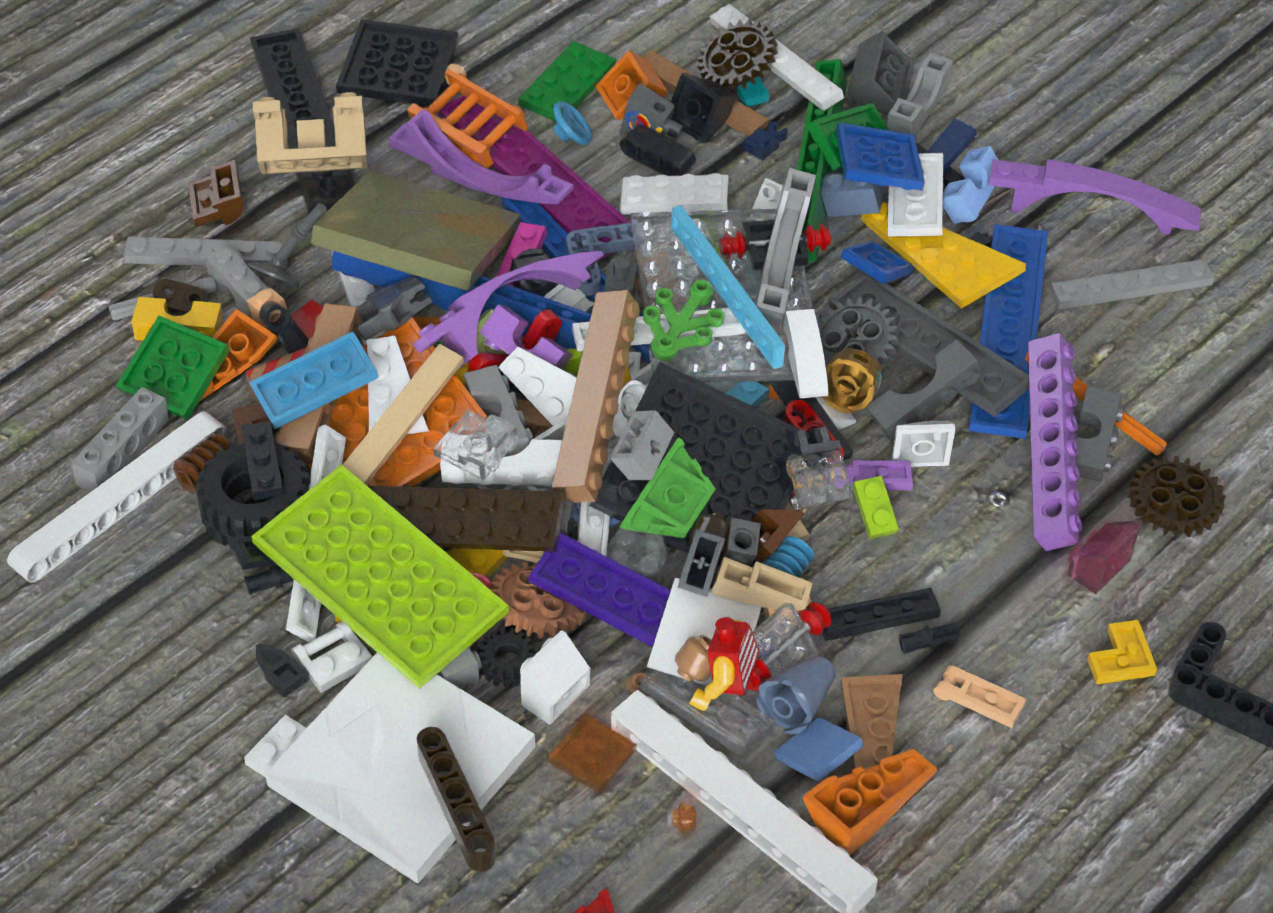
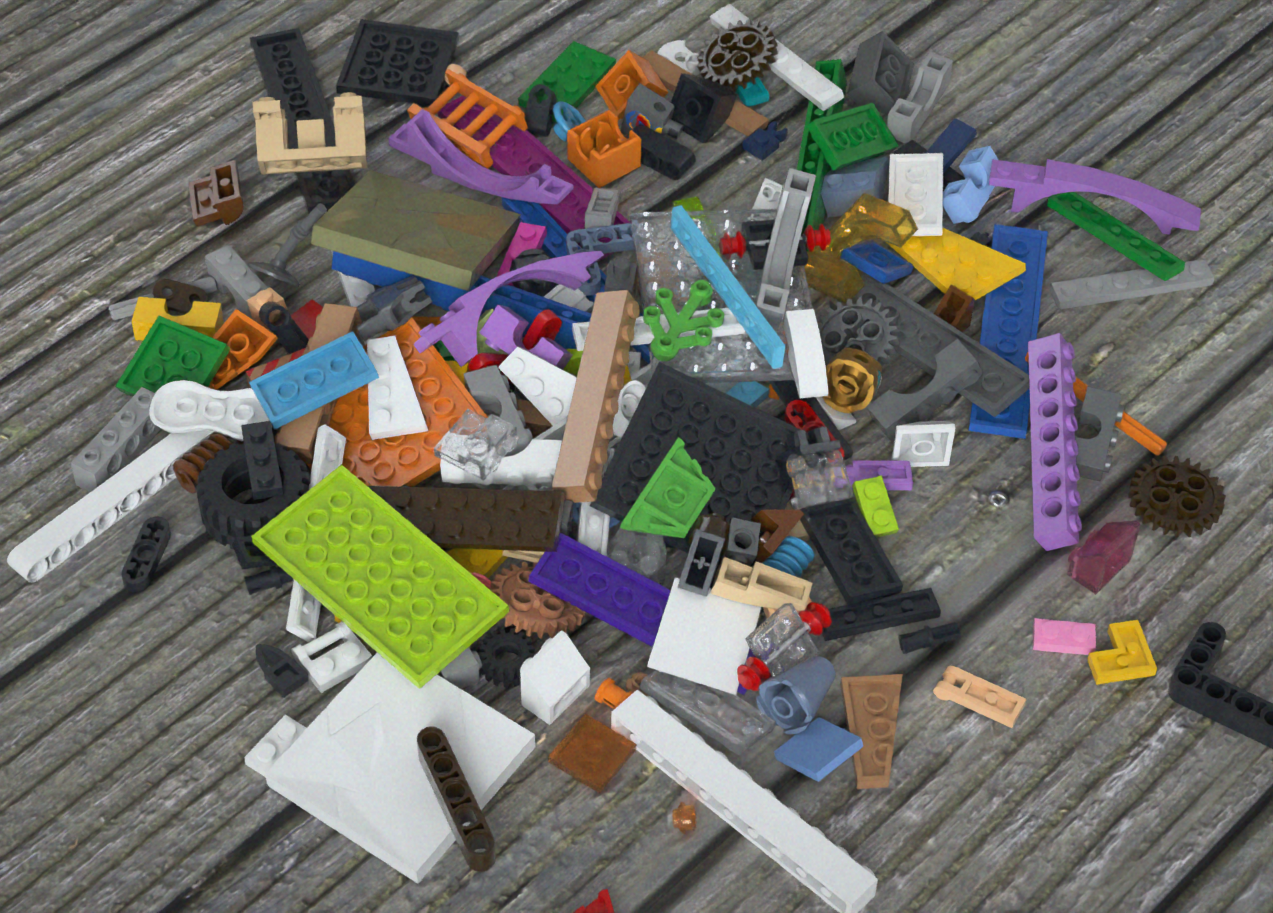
(149, 565): none -> black beam
(193, 251): light grey plate -> none
(193, 407): none -> white plate
(403, 413): tan tile -> none
(540, 114): none -> black piece
(602, 150): none -> orange piece
(602, 212): none -> light grey slope
(611, 693): none -> orange bush
(642, 445): light grey brick -> none
(665, 192): white plate -> none
(677, 49): none -> white piece
(693, 659): medium nougat head -> none
(730, 659): torso -> none
(850, 551): none -> black plate
(861, 802): orange wedge -> none
(862, 221): none -> clear yellow arch
(879, 157): blue plate -> none
(956, 308): none -> reddish brown slope
(1064, 636): none -> bright pink plate
(1117, 235): none -> green plate

